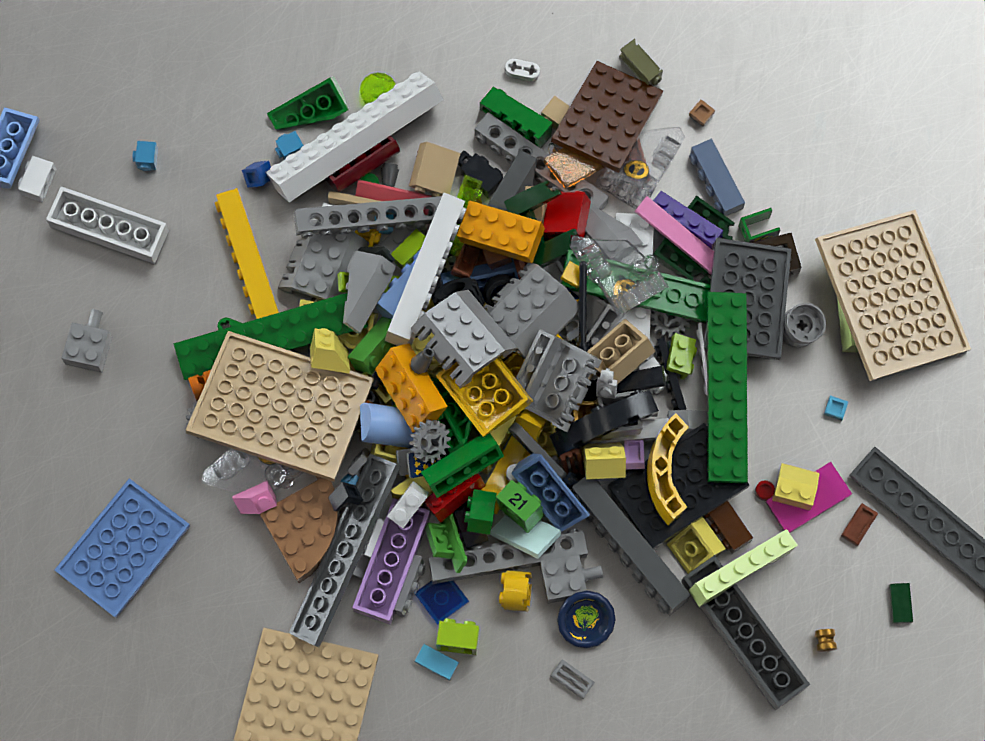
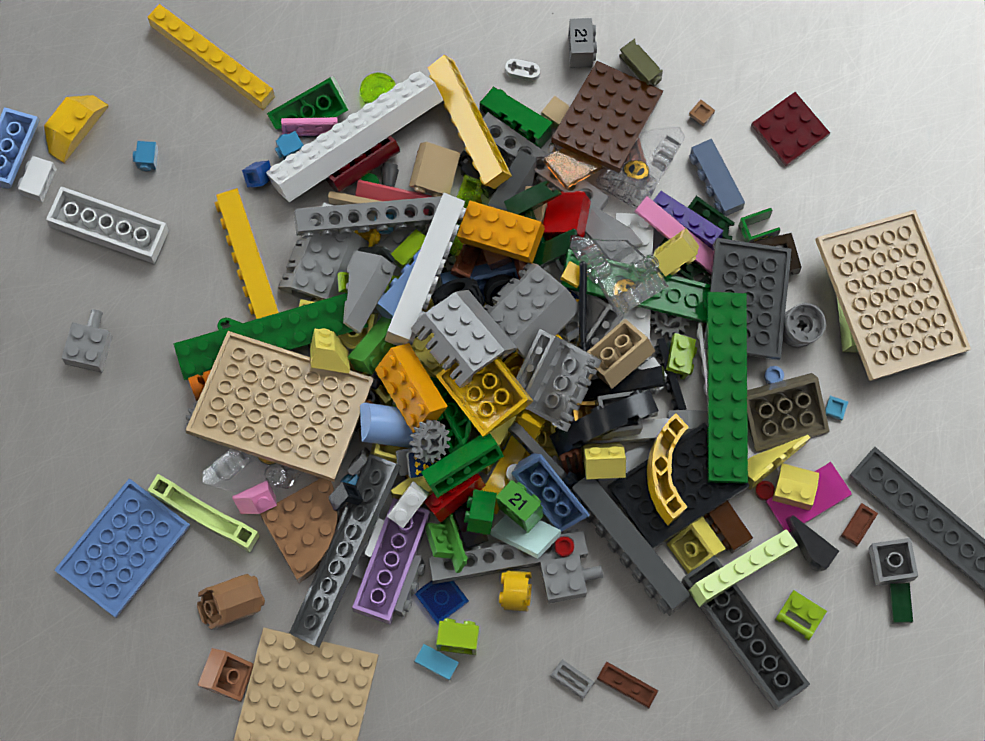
(71, 124): none -> yellow wedge
(190, 506): none -> yellowish green arch
(211, 57): none -> yellow brick
(226, 674): none -> nougat slope
(230, 601): none -> medium nougat brick
(308, 126): none -> bright pink tile
(422, 361): dark grey cone -> none
(469, 122): none -> yellow brick
(564, 546): none -> red tile
(582, 42): none -> light grey brick
(586, 619): dark blue piece -> none
(606, 386): white plate -> none
(627, 684): none -> copper tile
(634, 454): lavender tile -> none
(675, 252): none -> light yellow brick
(766, 462): none -> light yellow wedge
(773, 374): none -> light blue tile
(785, 411): none -> dark tan slope
(790, 129): none -> dark red plate
(803, 609): none -> lime plate
(813, 547): none -> black slope
(825, 640): pearl gold wheel -> none
(893, 561): none -> light grey brick

